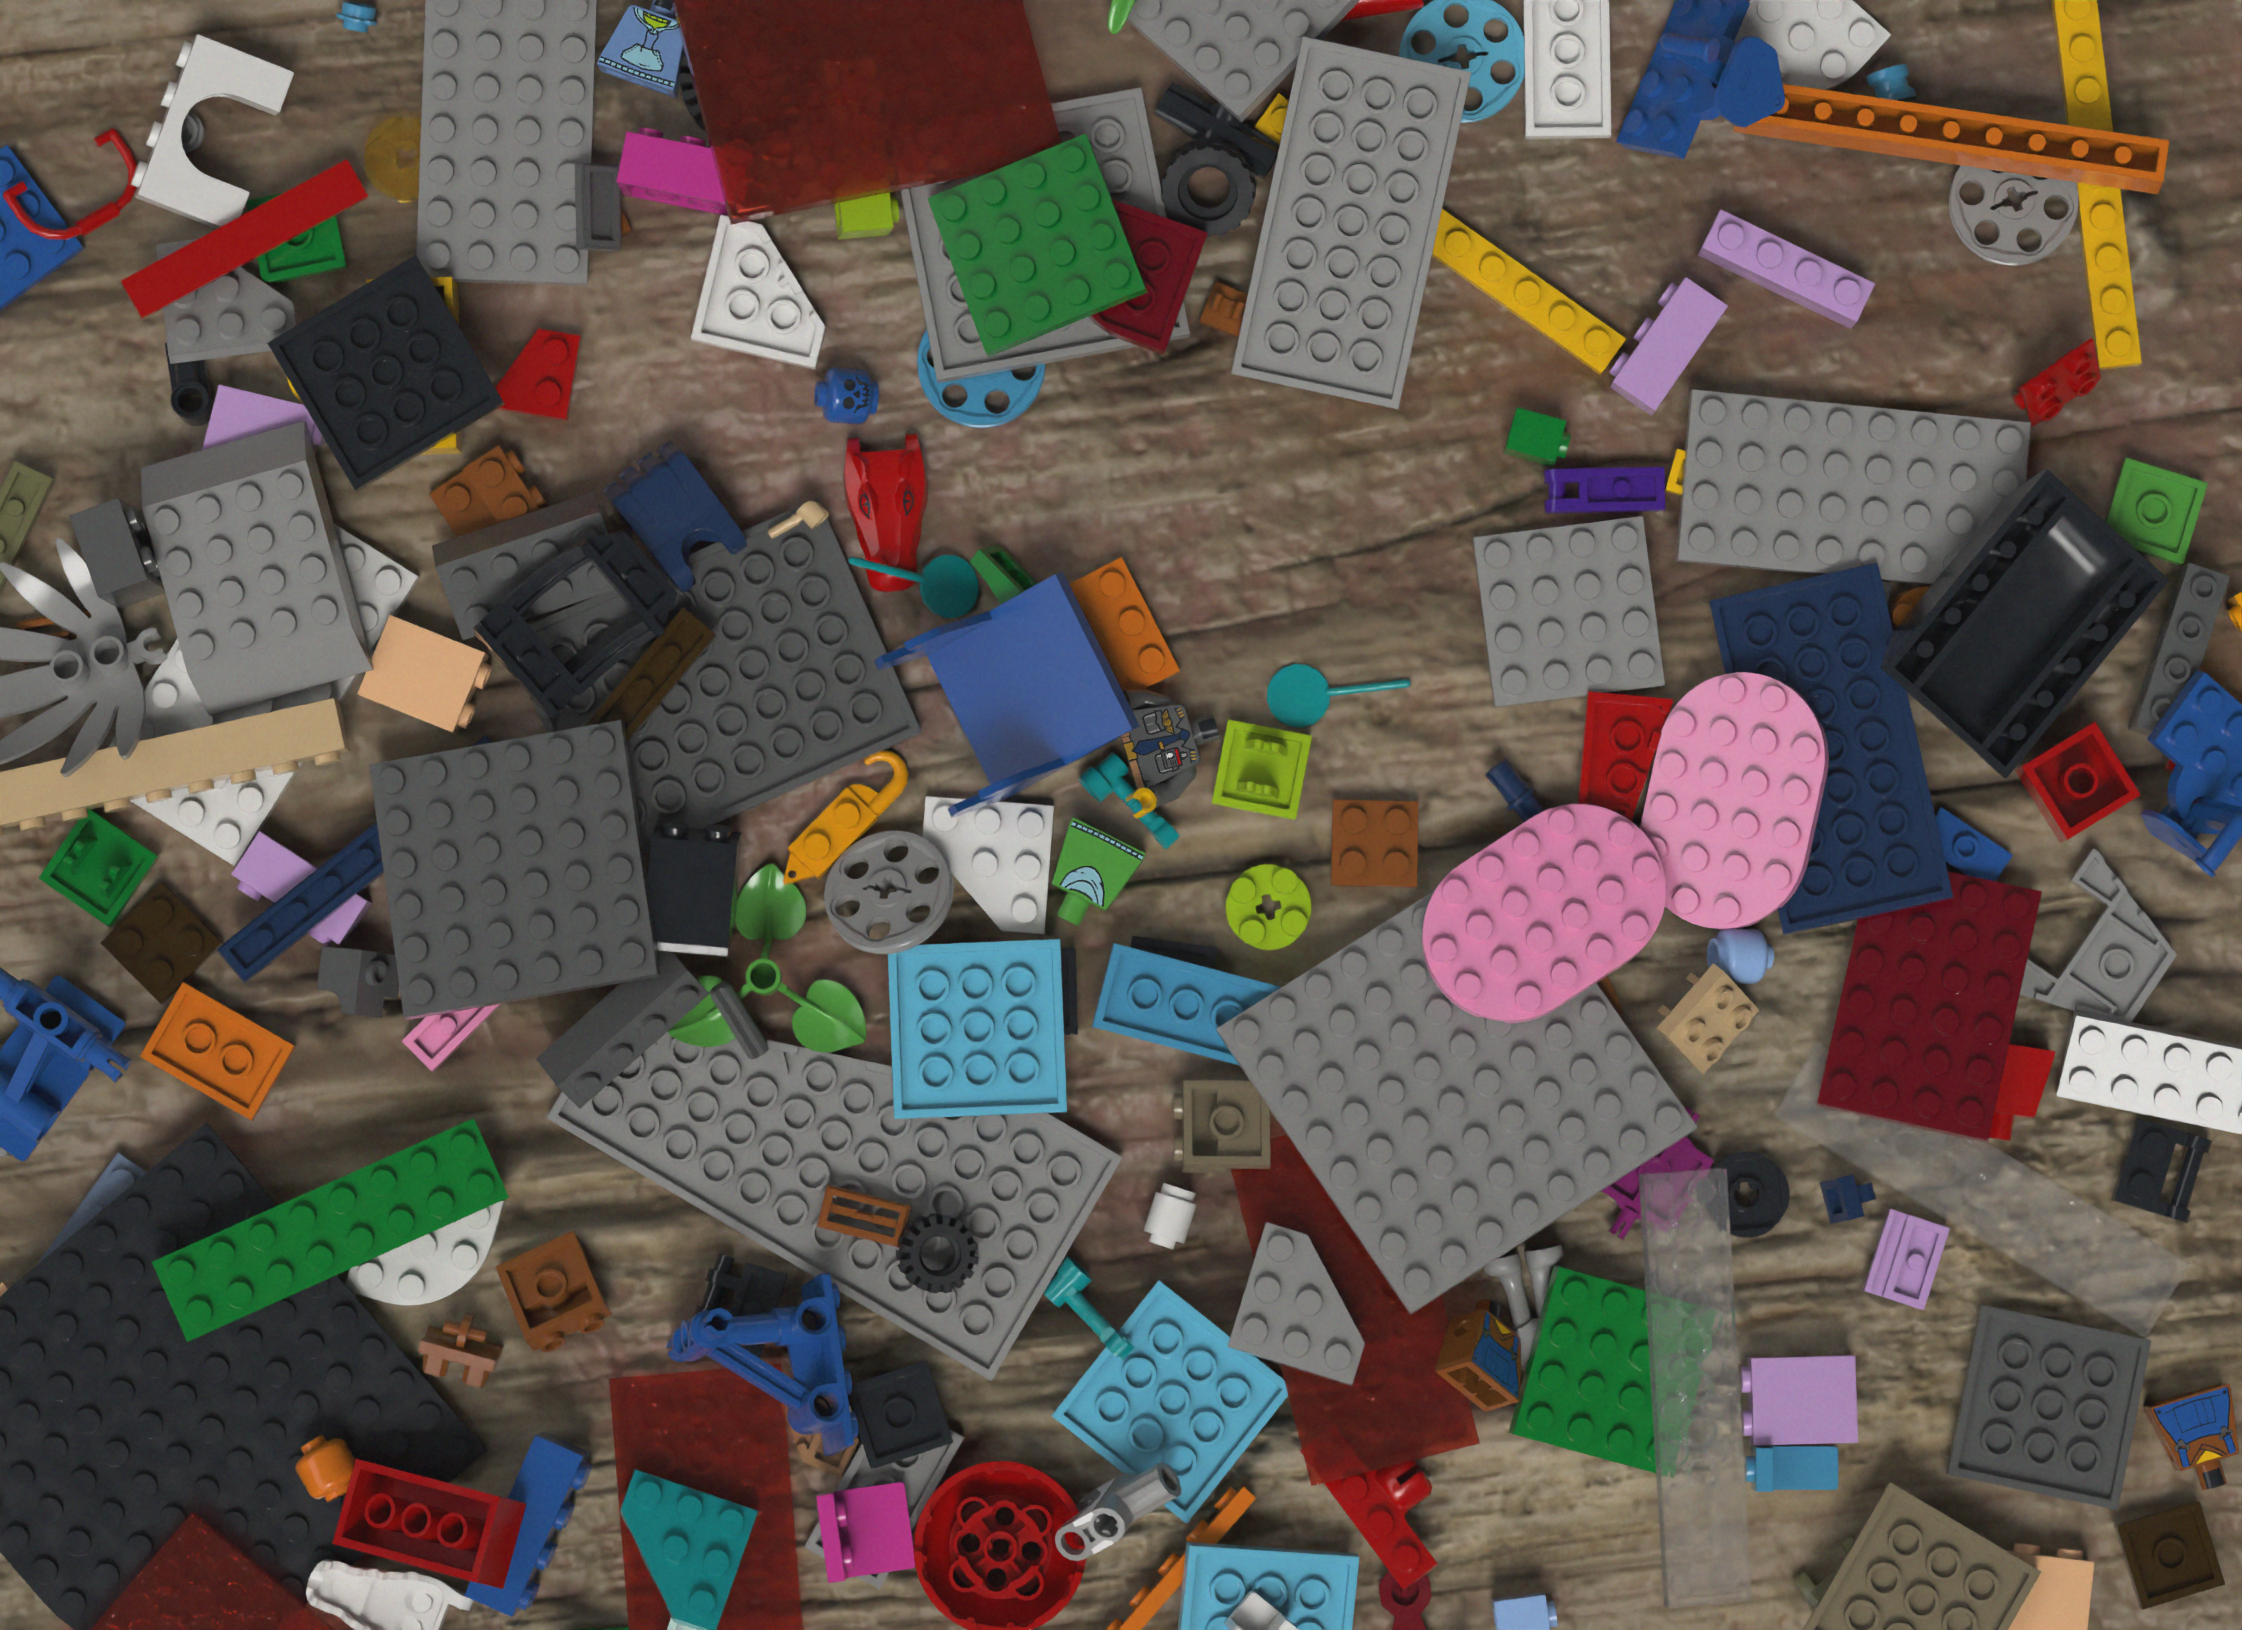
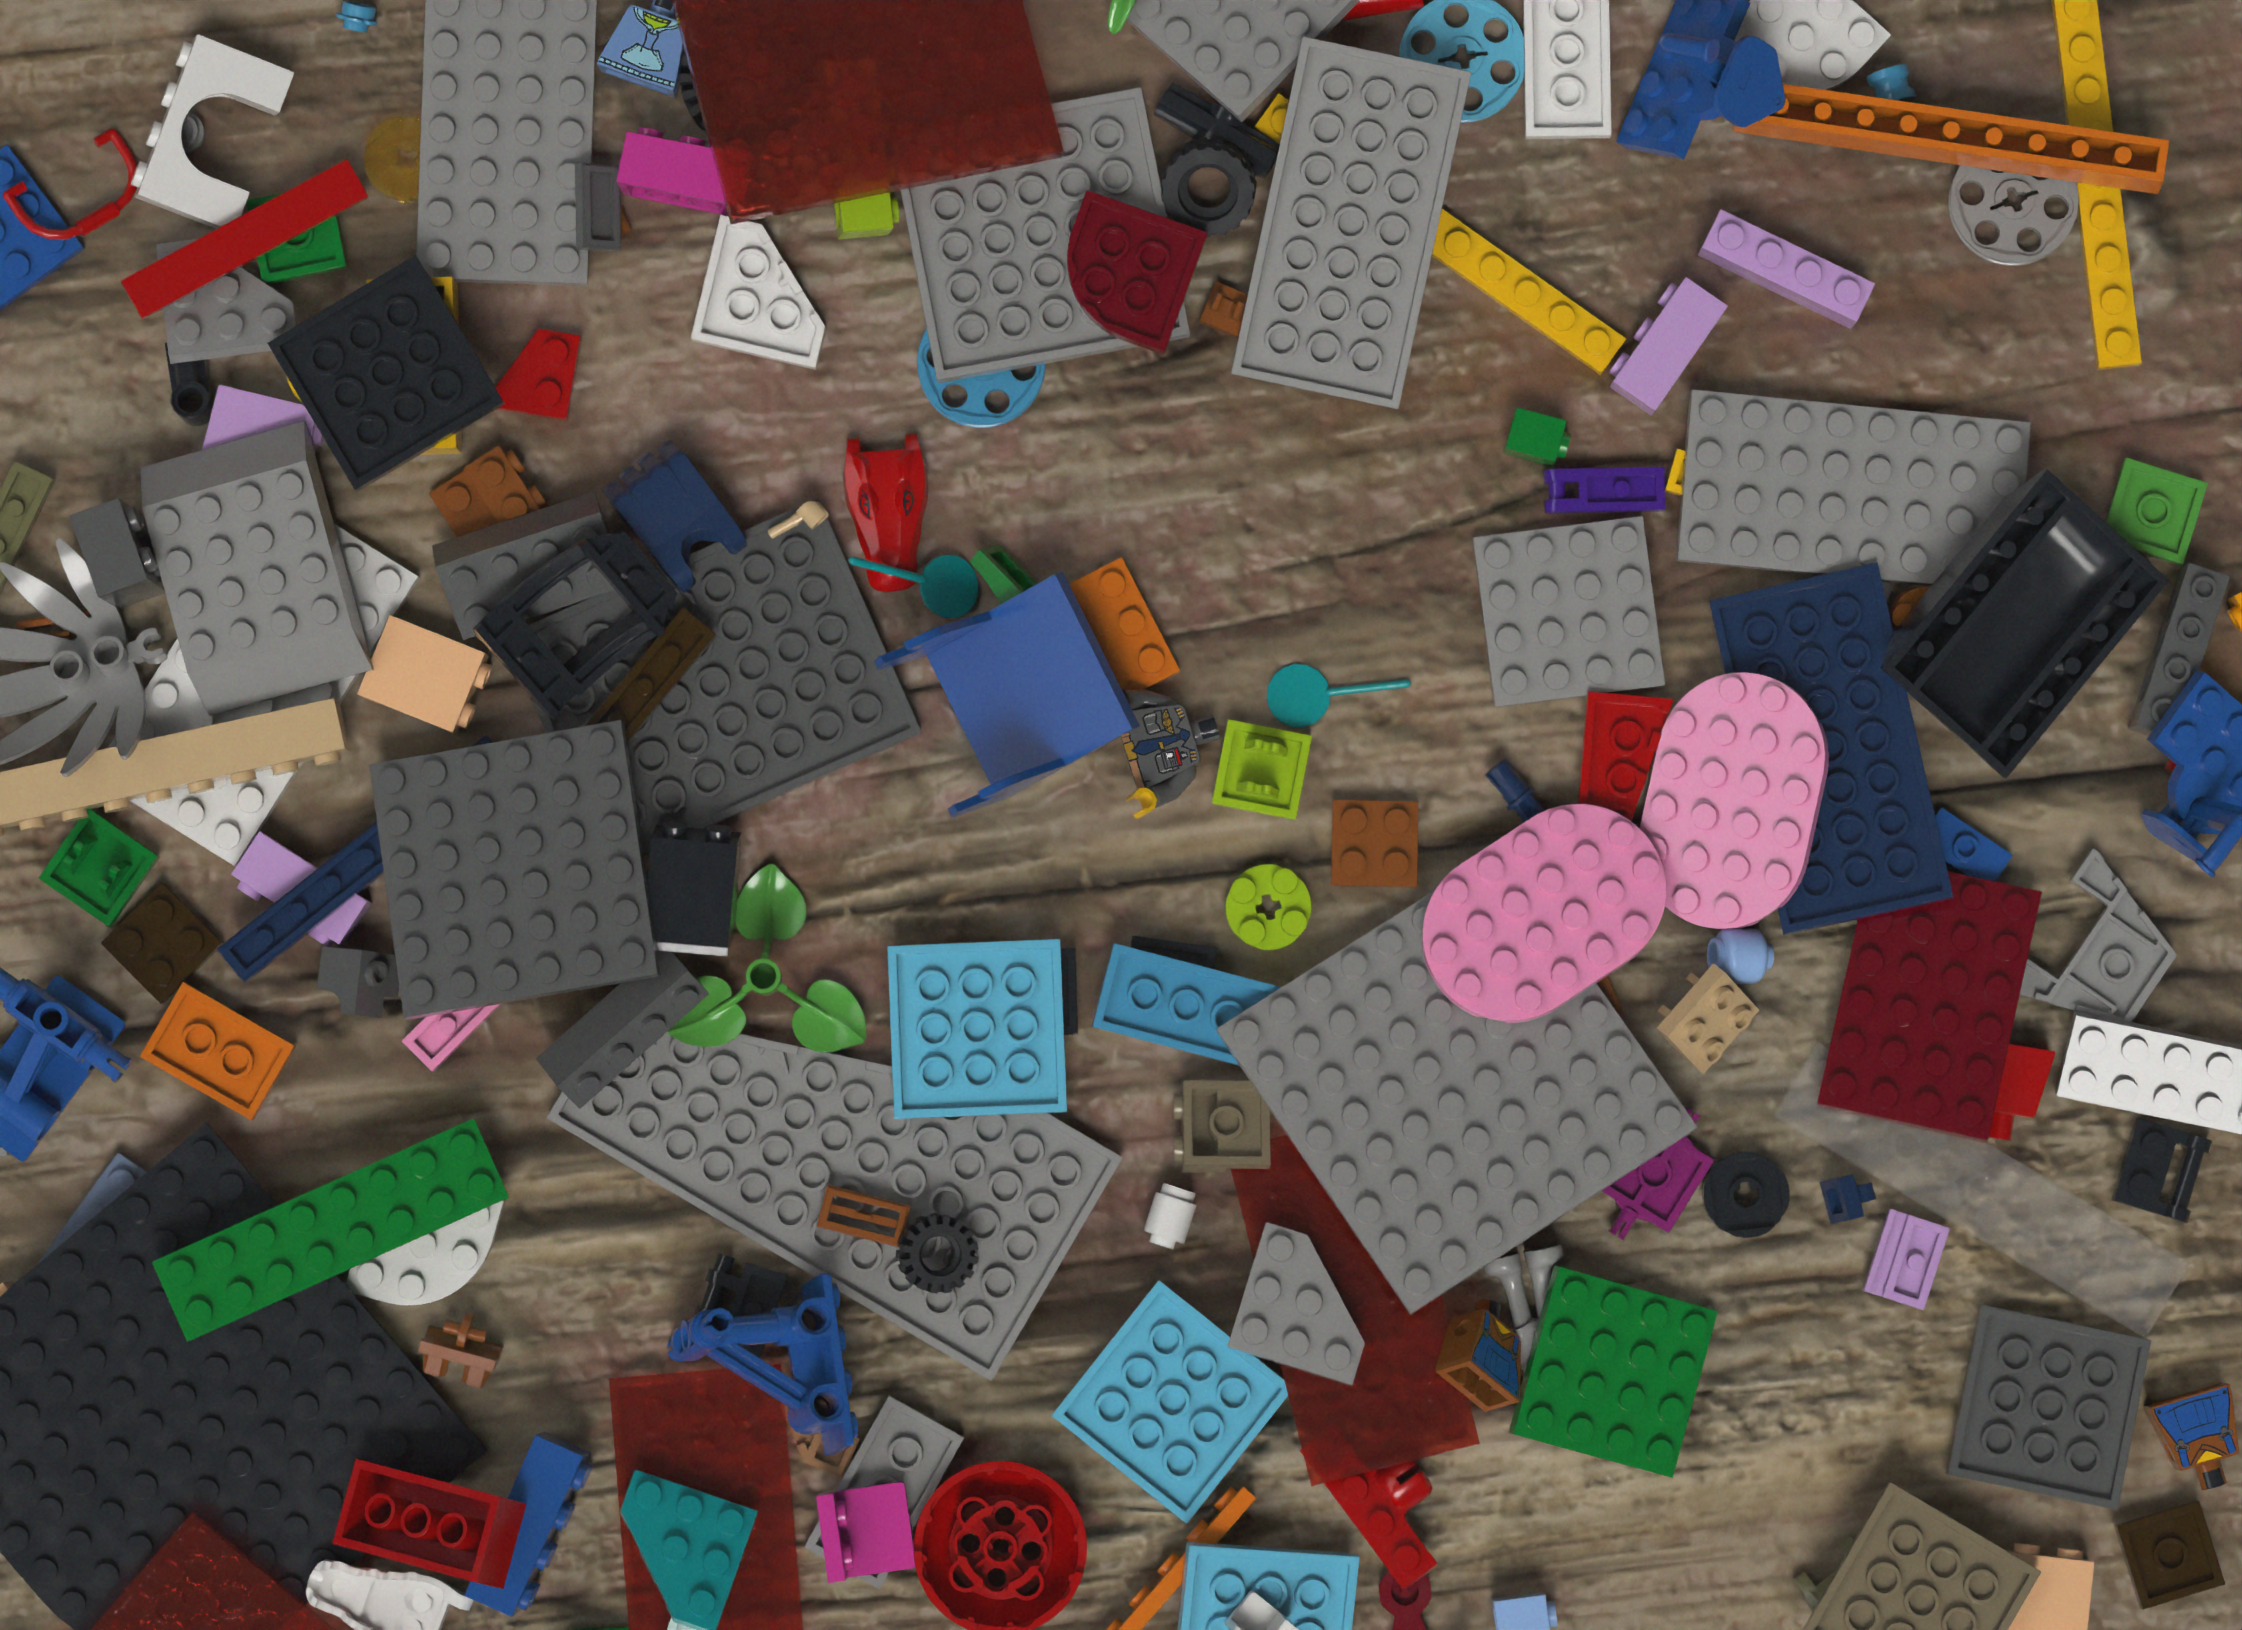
(325, 1468): orange head -> none
(554, 1292): dark orange plate -> none
(739, 1020): dark grey axle -> none
(843, 822): light orange plate -> none
(847, 395): blue head -> none
(899, 904): light grey wedge -> none
(899, 1414): black plate -> none
(997, 857): white plate -> none
(1037, 245): green plate -> none
(1067, 1288): teal brick -> none
(1092, 870): bright green torso -> none
(1109, 778): teal brick -> none
(1115, 1507): light grey connector -> none
(1695, 1387): clear plate -> none
(1792, 1468): dark azure bracket -> none
(1800, 1399): lavender brick -> none
(2061, 382): red hinge -> none
(2077, 782): red brick -> none

